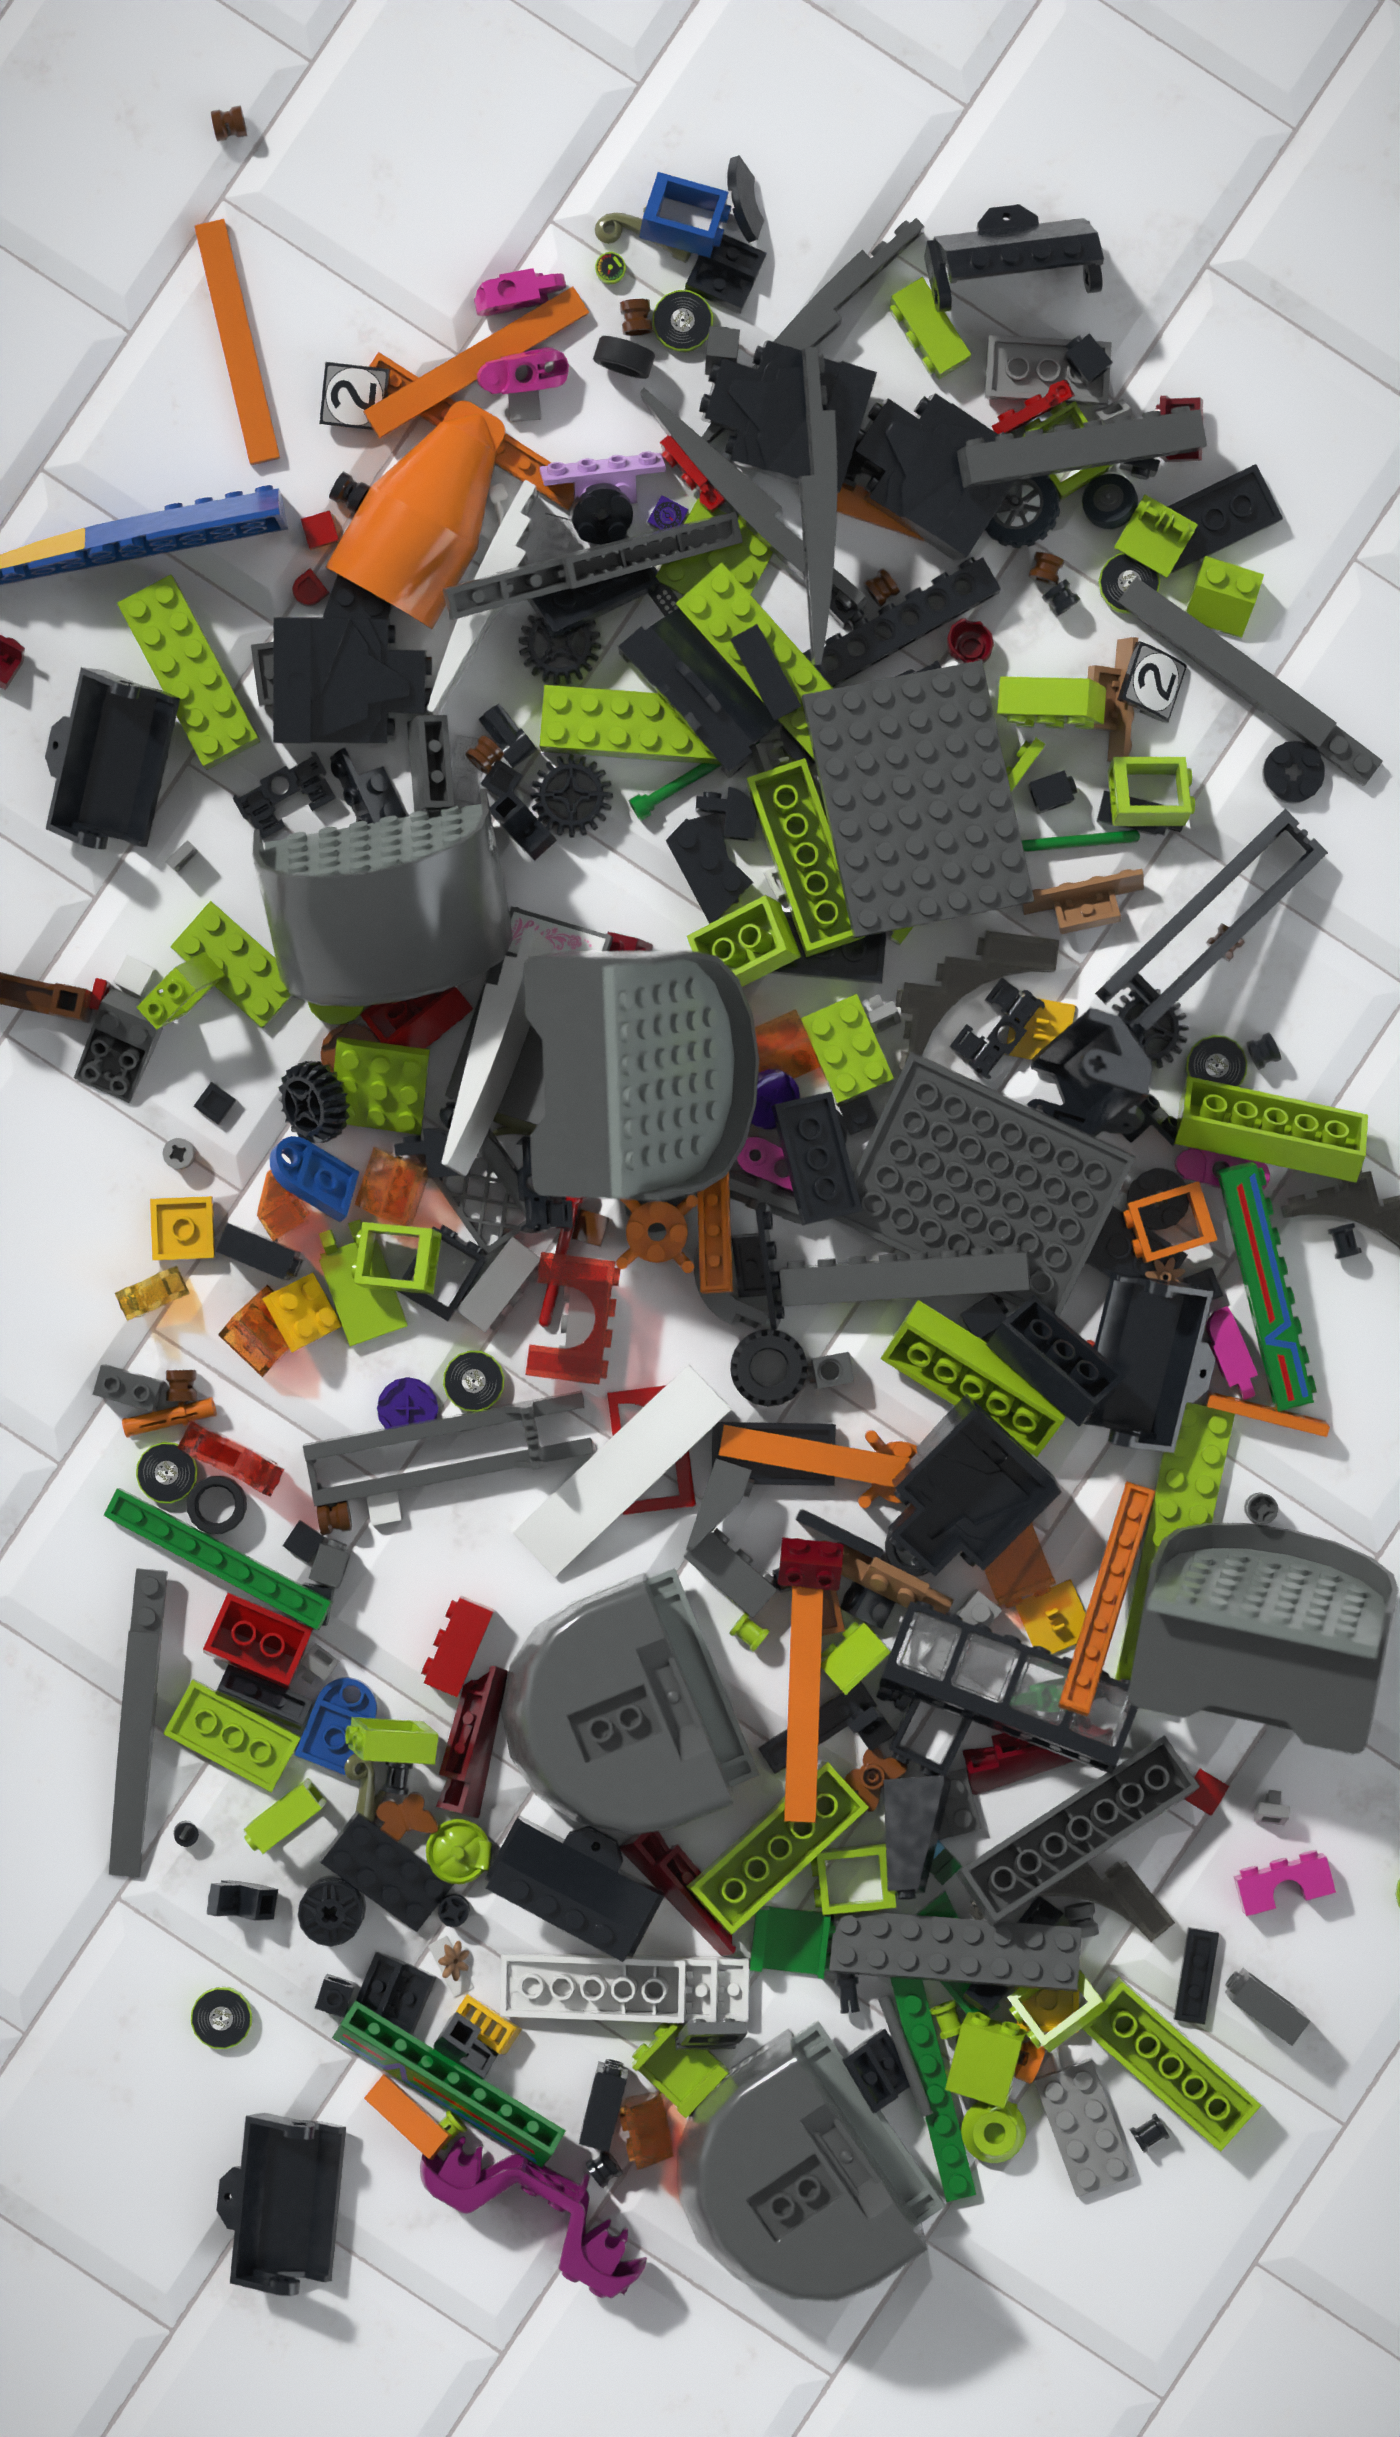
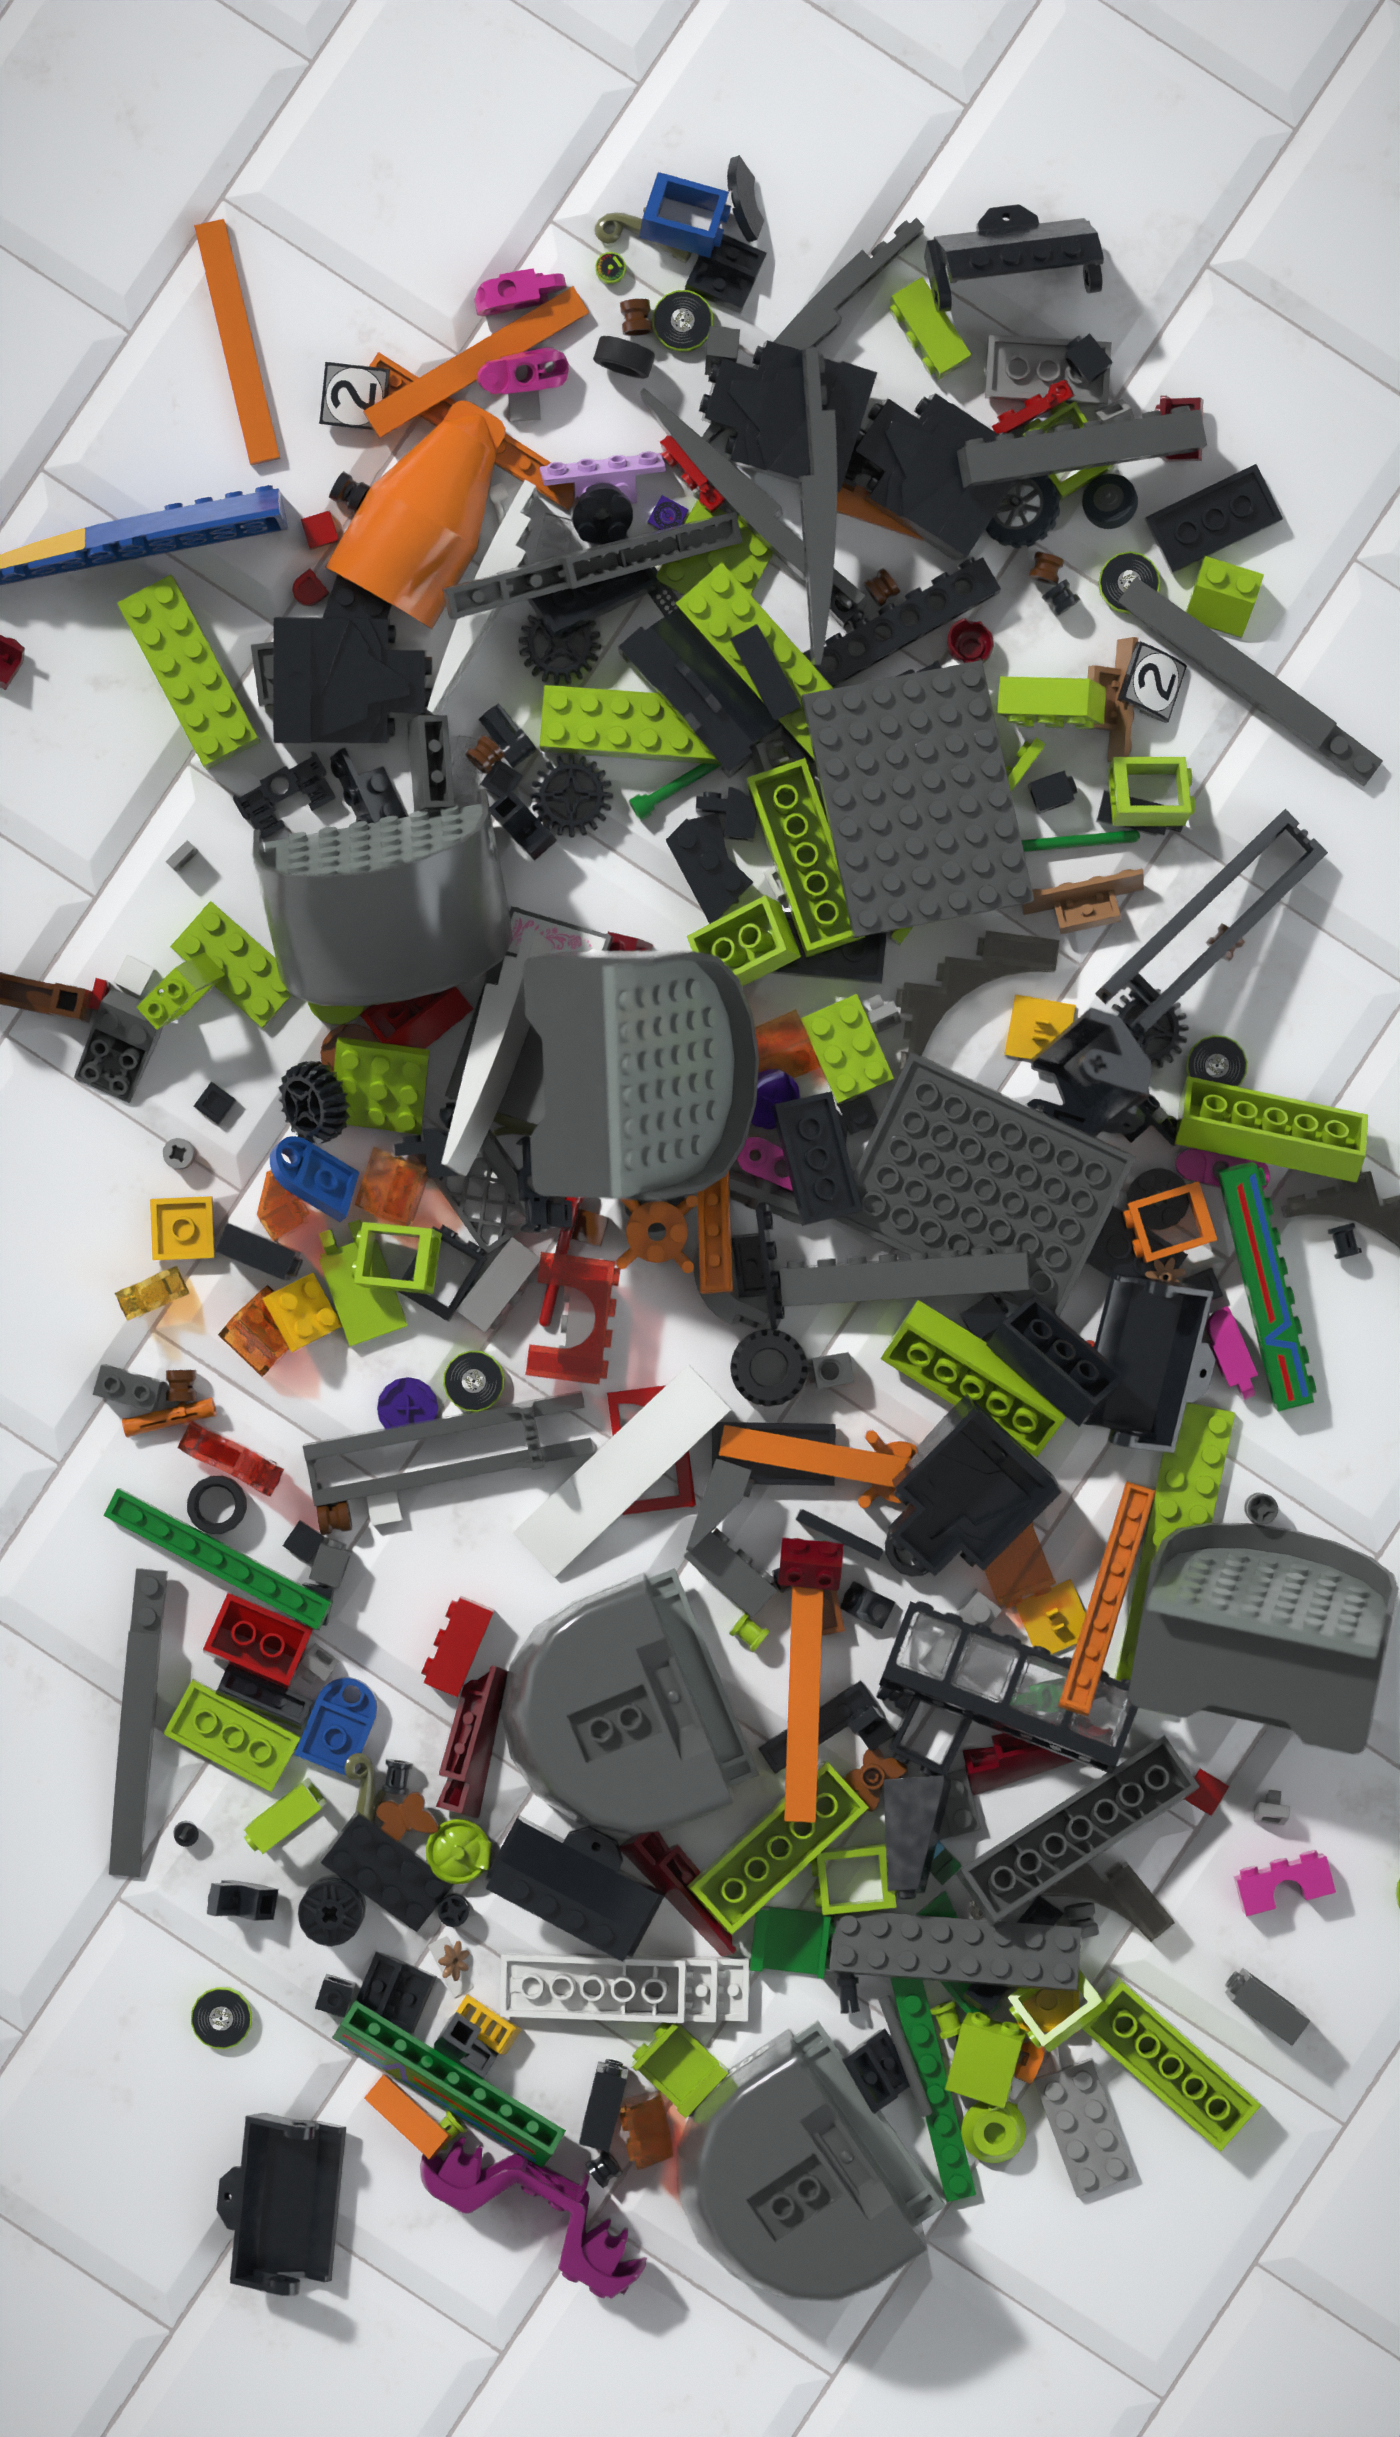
(109, 760): black piece -> none
(166, 1473): black tile -> none
(235, 120): reddish brown wheel -> none
(392, 1740): lime window -> none
(705, 2035): dark grey plate -> none
(853, 1656): lime slope -> none
(891, 1581): medium nougat bracket -> none
(988, 1054): black piece -> none
(1142, 469): black bracket -> none
(1149, 2133): black bush -> none
(1155, 536): lime hinge -> none
(1196, 1975): black tile -> none
(1263, 1051): black wheel -> none
(1267, 1413): orange tile -> none
(1282, 758): black plate -> none

